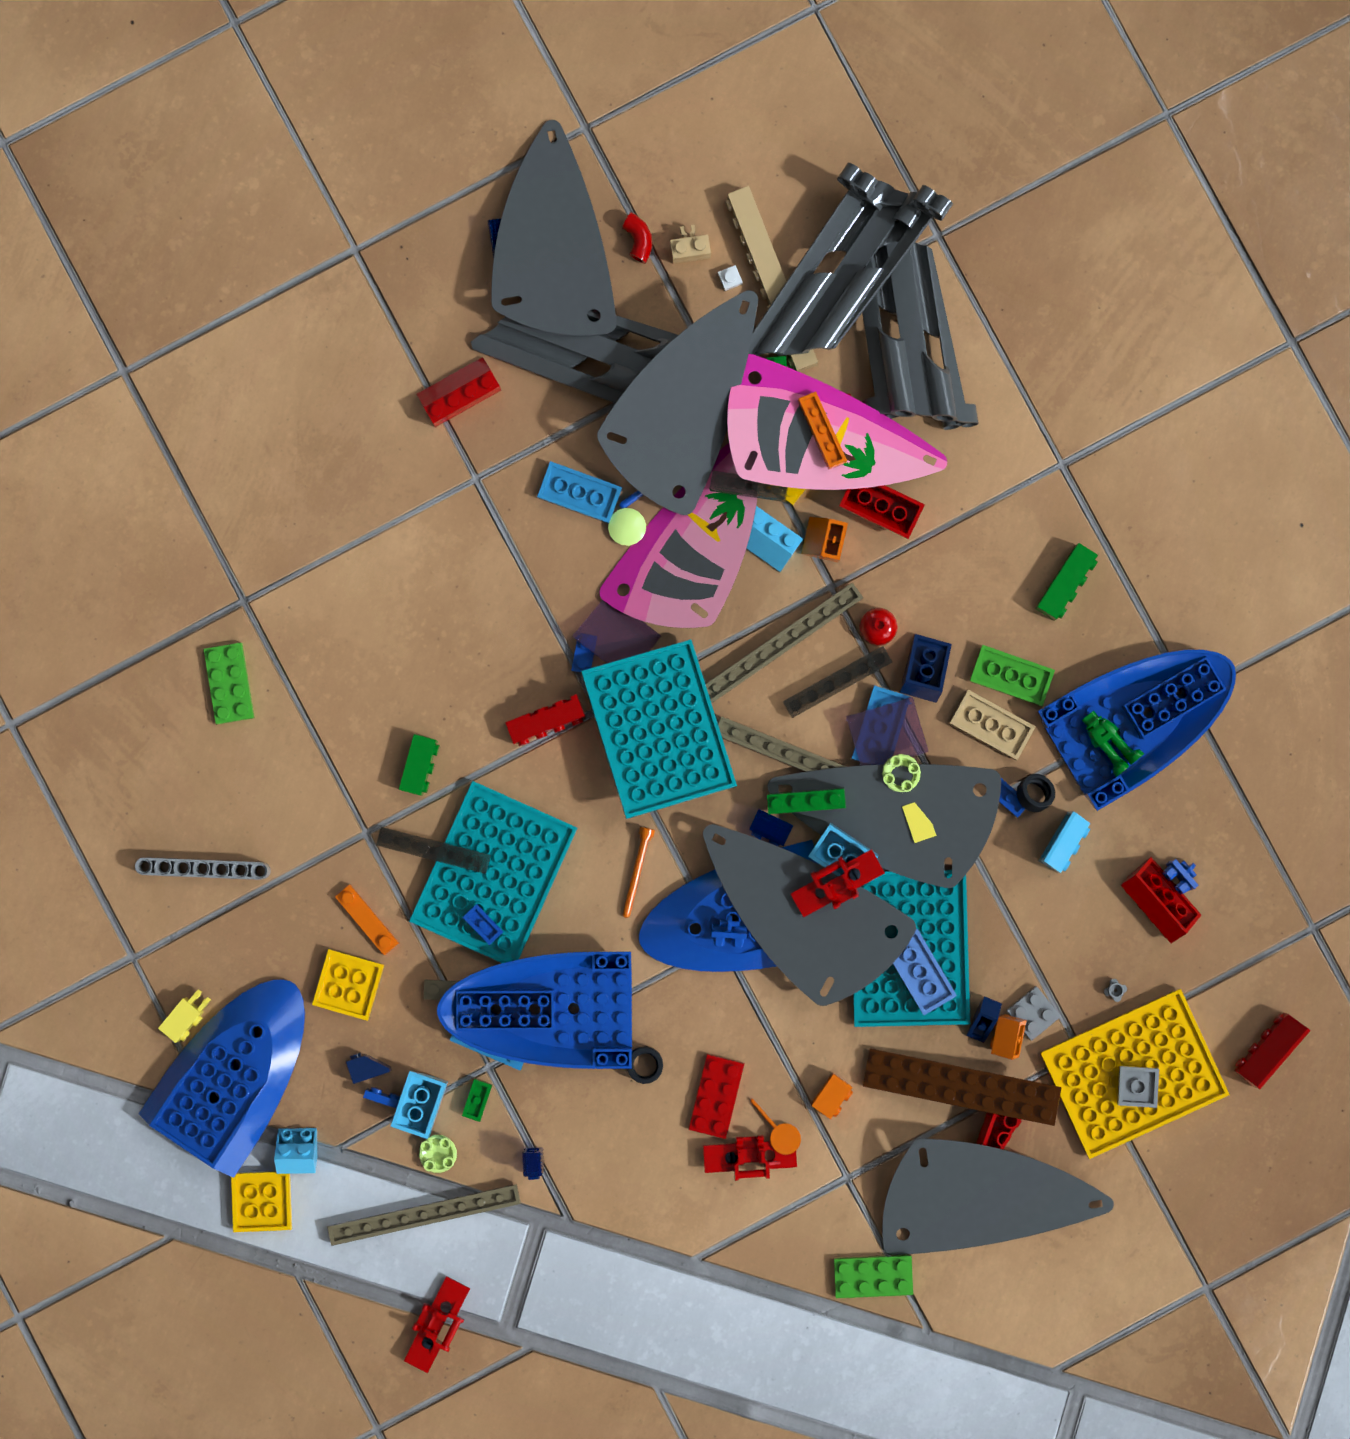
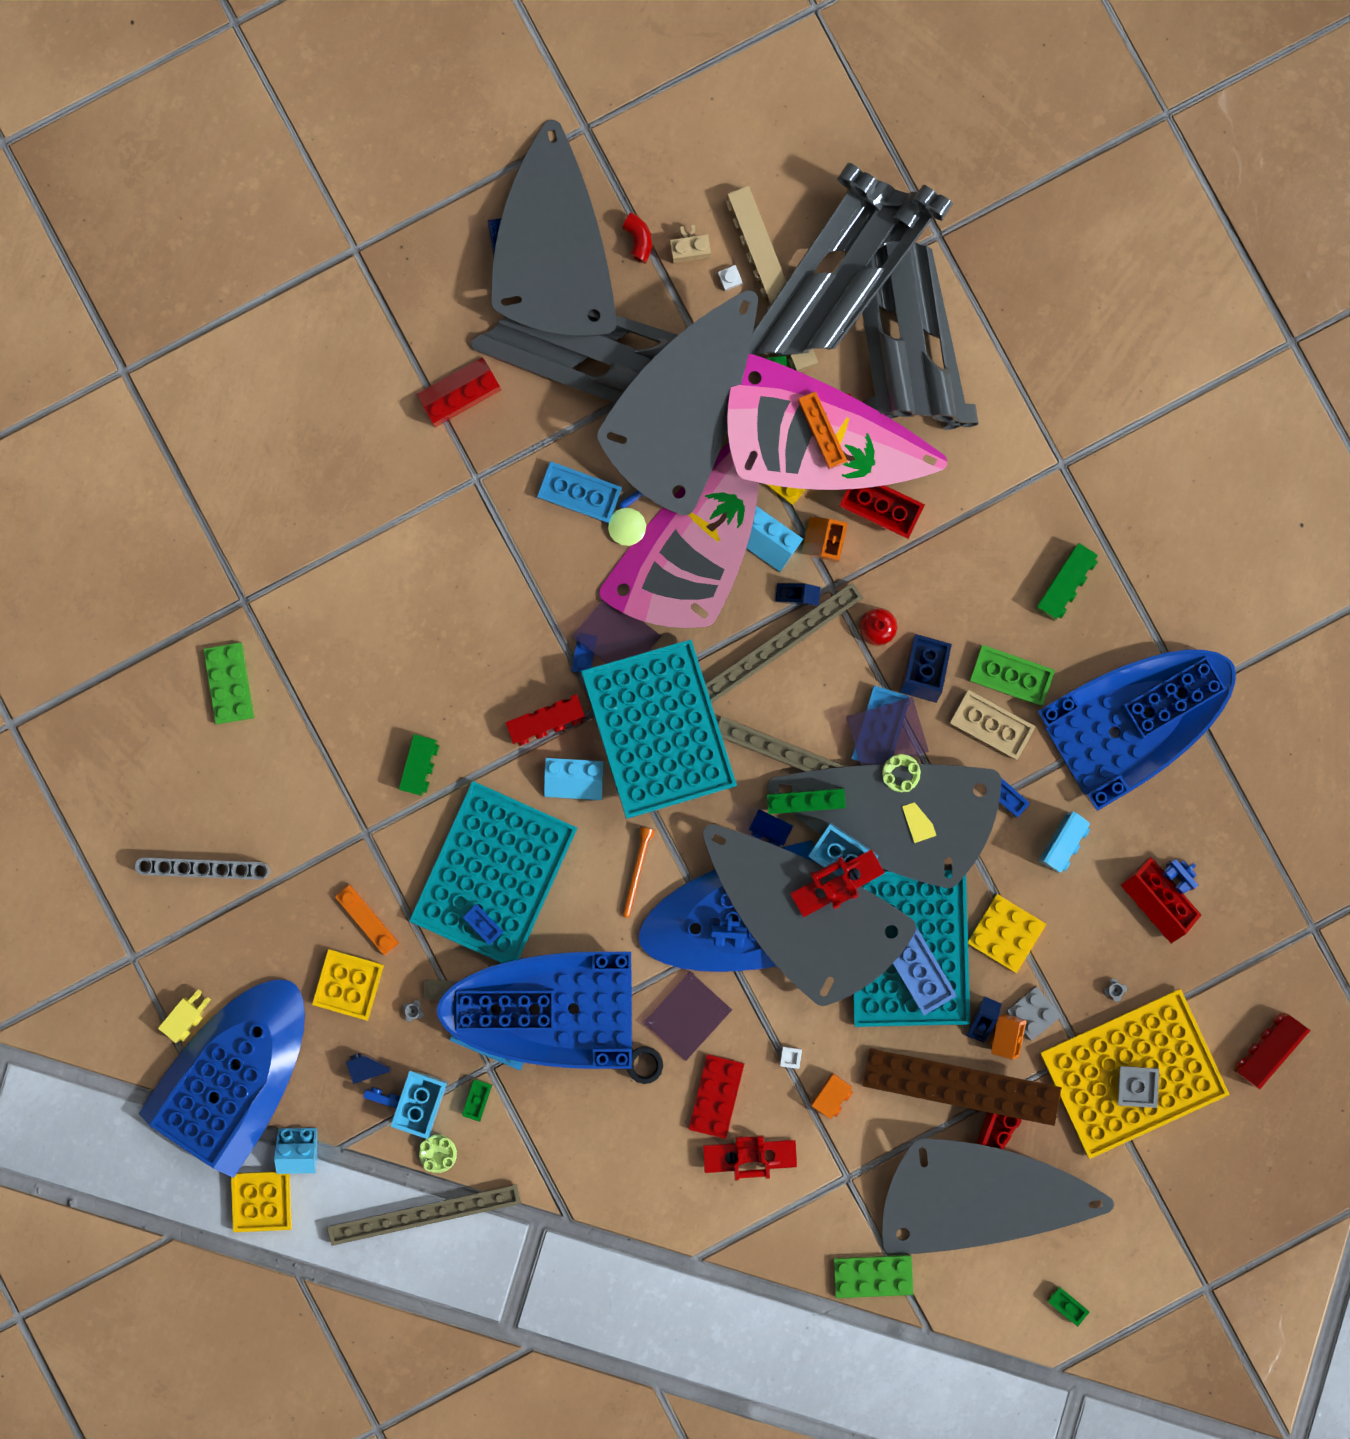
(416, 1006): none -> light grey plate
(430, 1322): red piece -> none
(433, 850): clear smoke plate -> none
(533, 1163): clear blue brick -> none
(573, 779): none -> medium azure slope
(687, 1016): none -> clear purple piece
(734, 484): clear smoke plate -> none
(784, 1137): orange piece -> none
(791, 1057): none -> white plate
(798, 594): none -> dark blue slope
(837, 682): clear smoke plate -> none
(1006, 933): none -> yellow plate
(1046, 786): black tyre -> none
(1068, 1306): none -> green plate
(1100, 732): green piece -> none

